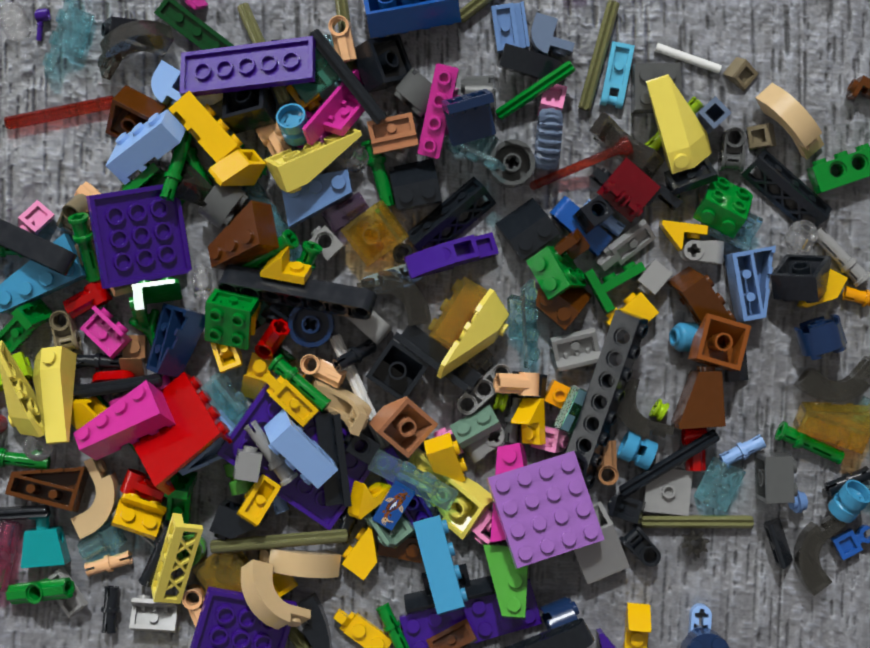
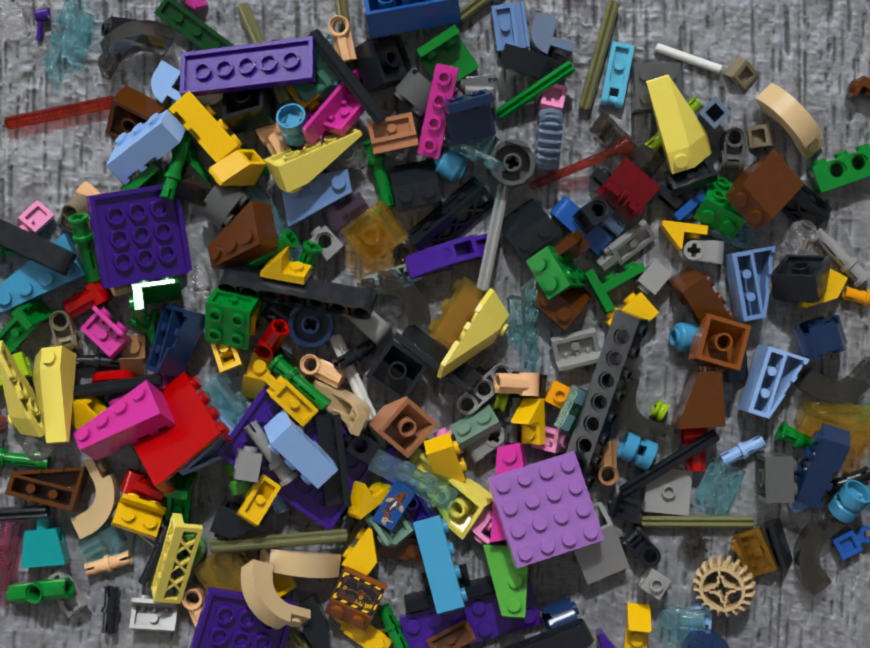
(355, 598): none -> slope
(447, 50): none -> green bracket
(451, 166): none -> dark azure head
(493, 238): none -> light grey axle
(654, 582): none -> light grey brick
(685, 211): none -> blue plate
(685, 618): none -> clear light blue piece
(741, 582): none -> tan gear
(754, 551): none -> pearl gold bracket
(764, 189): none -> reddish brown slope
(769, 379): none -> light blue wedge
(819, 462): none -> dark blue wedge

